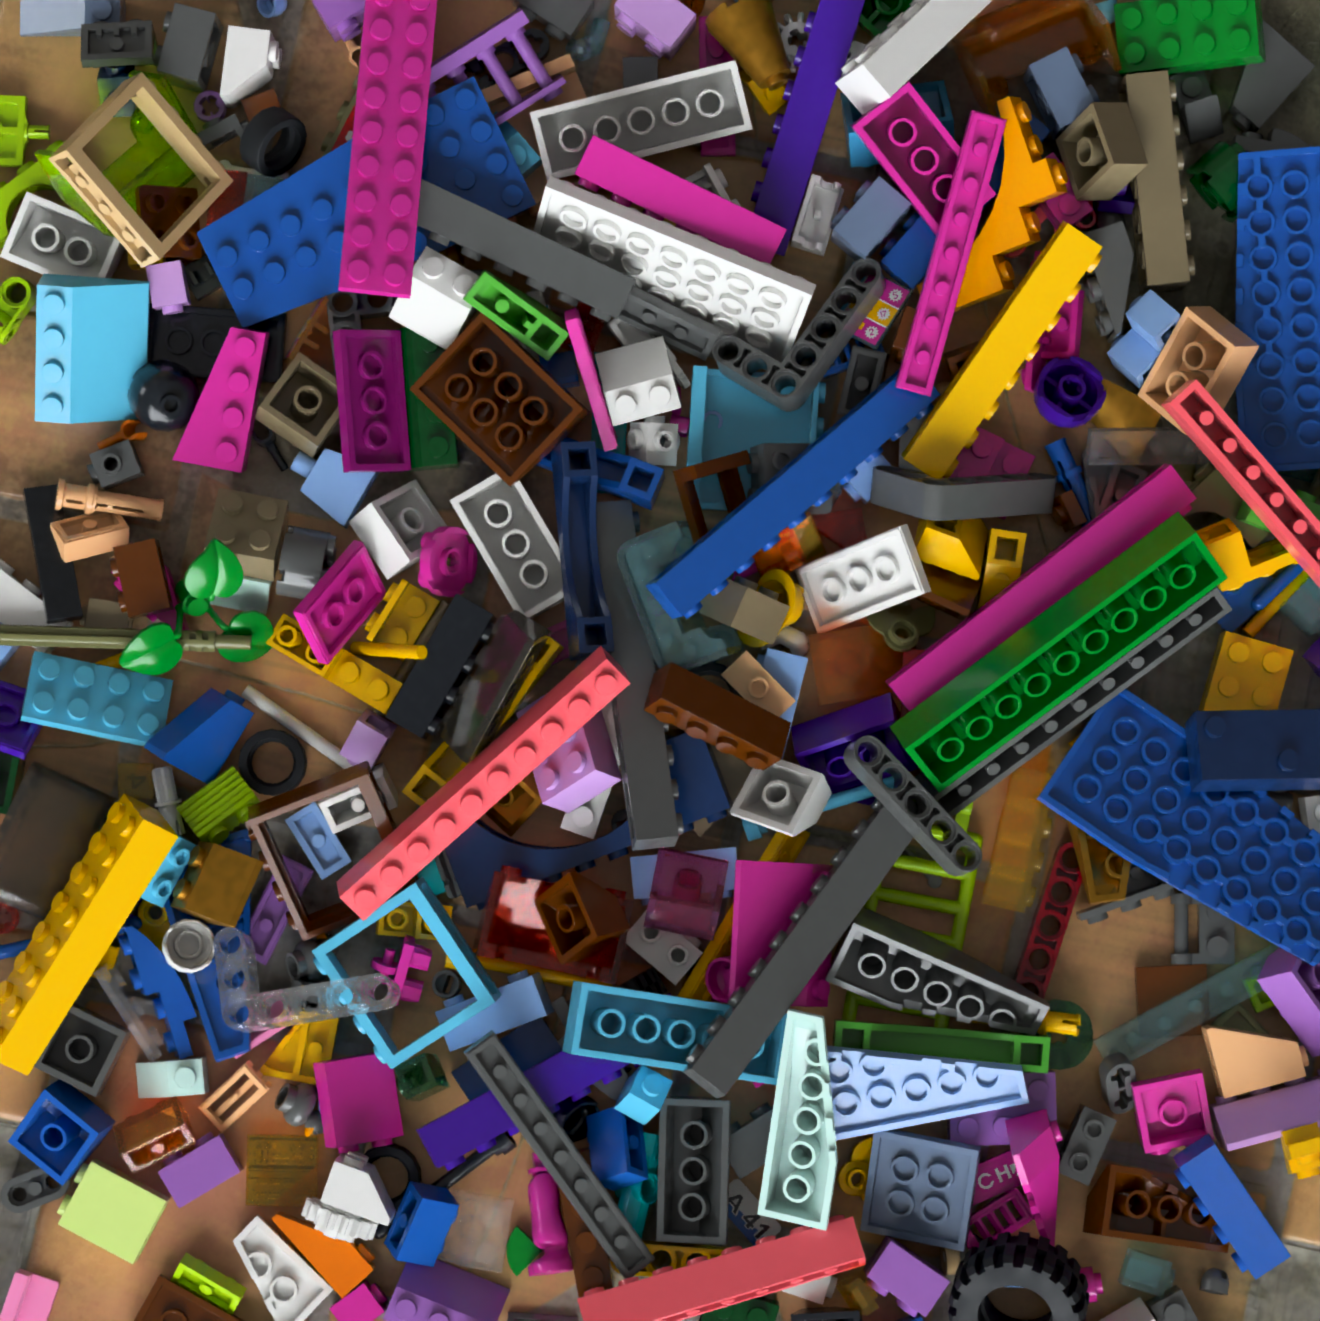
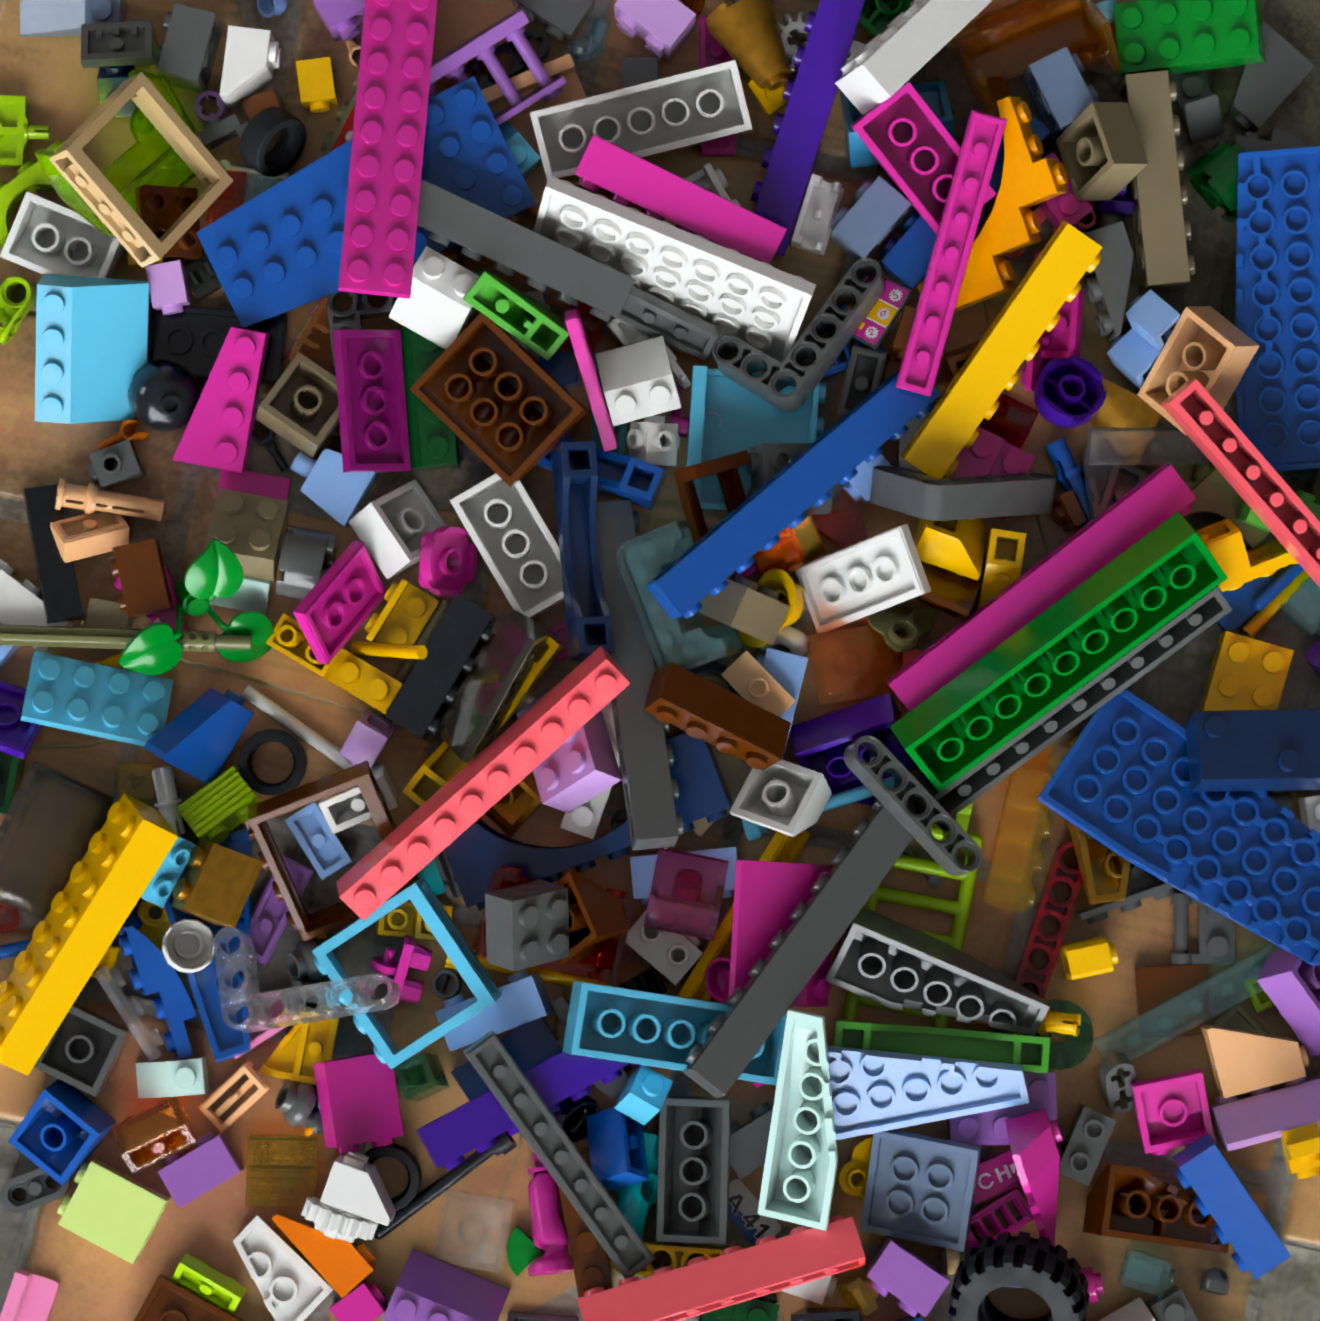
(255, 484): none -> dark pink tile
(317, 84): none -> yellow brick
(421, 1224): blue brick -> none
(527, 925): none -> dark grey brick
(1011, 420): none -> clear red slope
(1088, 957): none -> yellow brick

